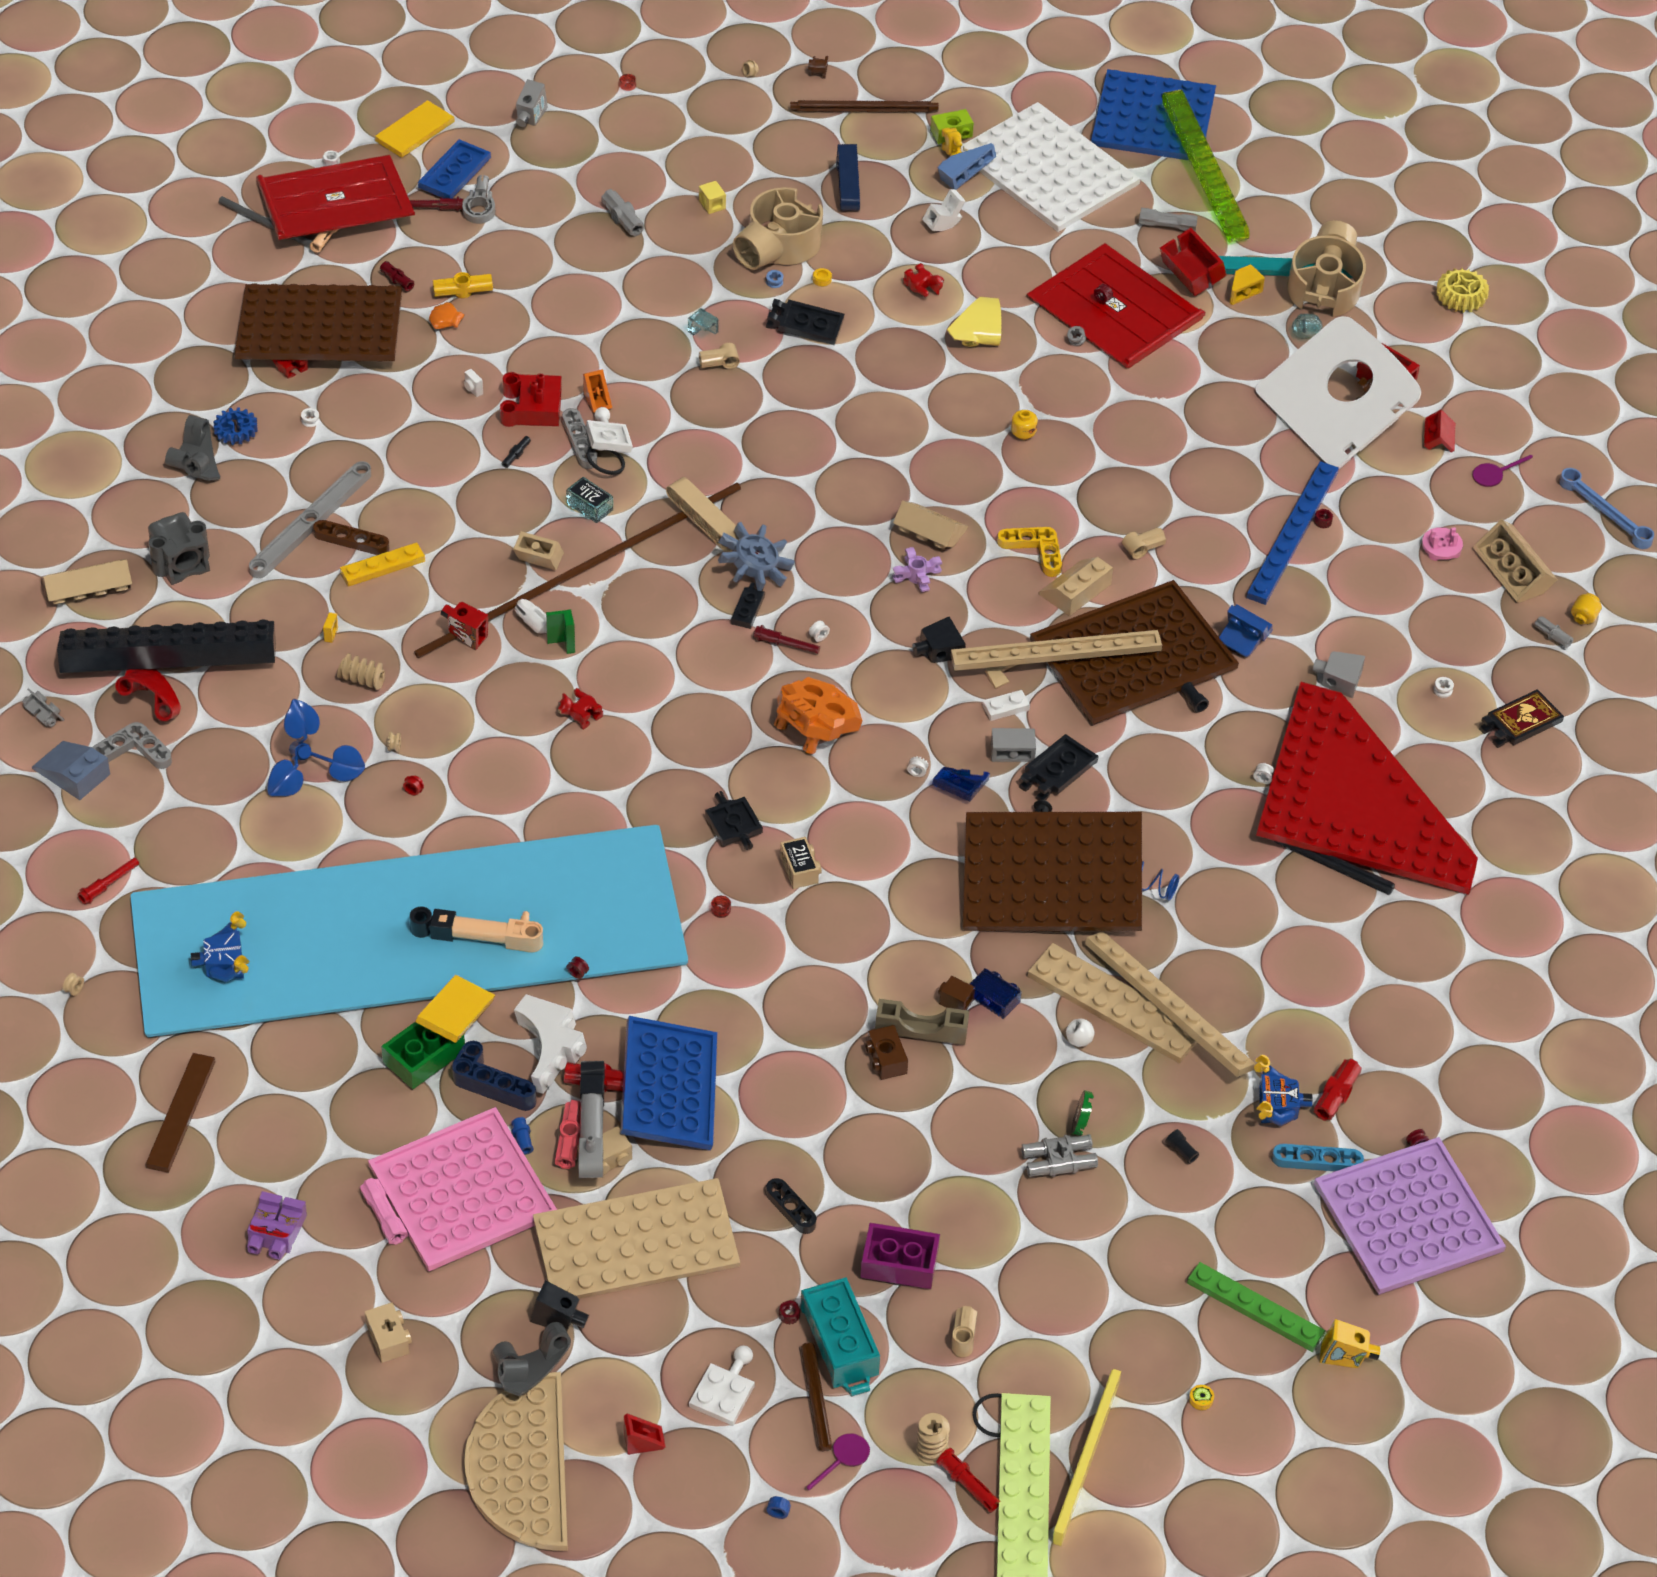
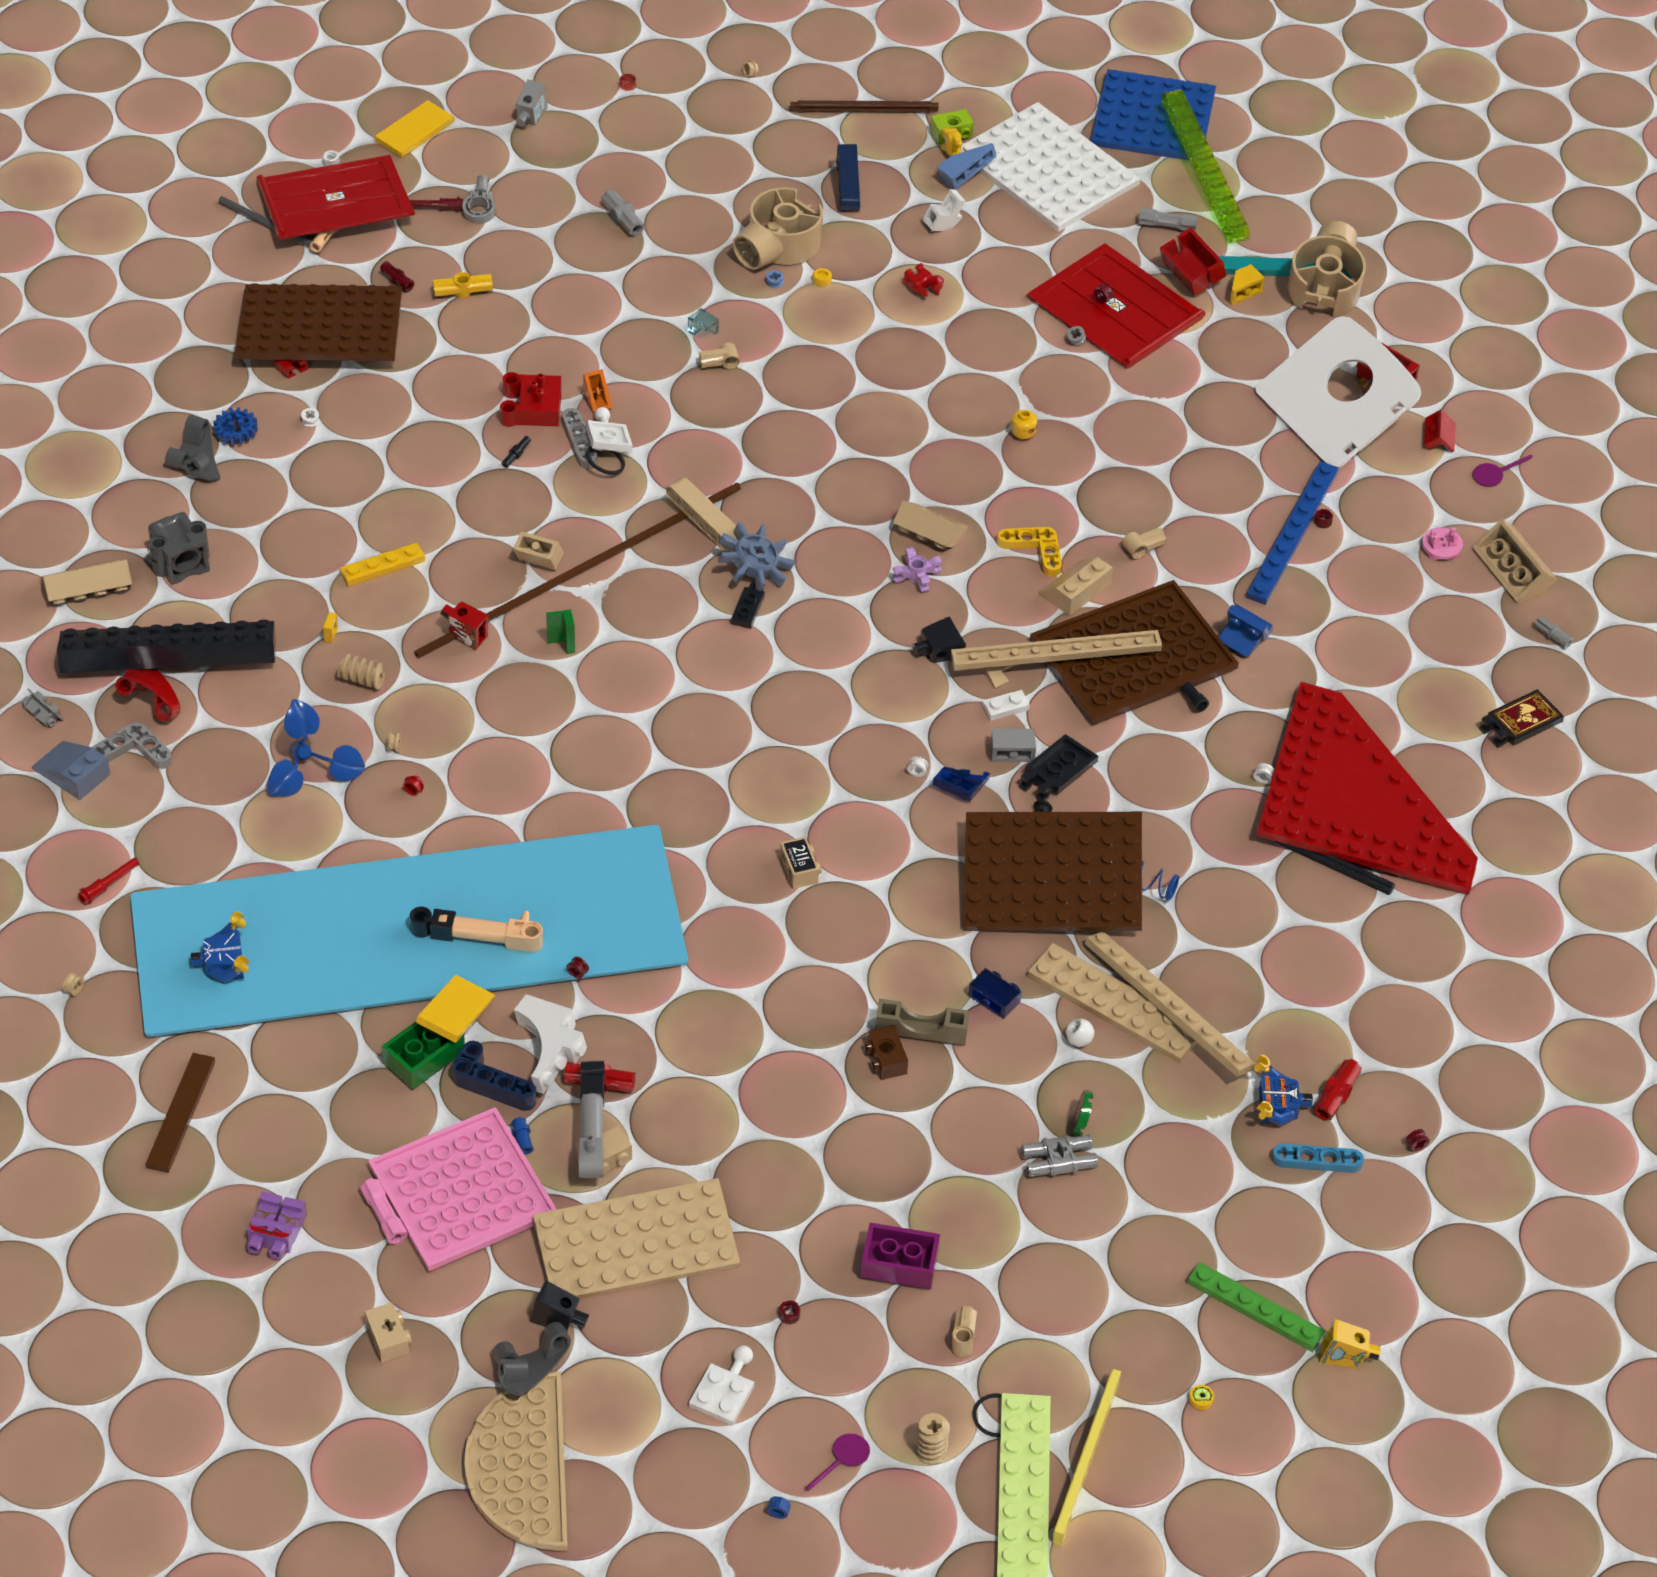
(300, 528): light grey beam -> none
(327, 532): reddish brown beam -> none
(445, 316): orange animal -> none
(454, 169): blue plate -> none
(473, 383): white plate -> none
(532, 615): white arm -> none
(567, 1144): coral piece -> none
(582, 709): red animal -> none
(589, 500): clear light blue brick -> none
(642, 1435): red slope -> none
(669, 1083): blue plate -> none
(712, 197): light yellow brick -> none
(717, 910): clear red bush -> none
(733, 821): black plate -> none
(775, 637): dark red pin -> none
(792, 1216): black beam -> none
(805, 321): black tile -> none
(816, 711): orange brick -> none
(816, 1397): reddish brown axle -> none
(818, 65): reddish brown brick -> none
(819, 631): white bush -> none
(841, 1334): teal container -> none
(956, 994): reddish brown brick -> none
(961, 1472): red pin -> none
(978, 323): light yellow panel -> none
(1178, 1142): black pin -> none
(1306, 326): clear light blue head -> none
(1341, 672): light grey torso -> none
(1409, 1215): lavender plate -> none
(1443, 692): white bush -> none
(1462, 290): light yellow gear -> none
(1586, 608): yellow head -> none
(1605, 507): medium blue piece -> none

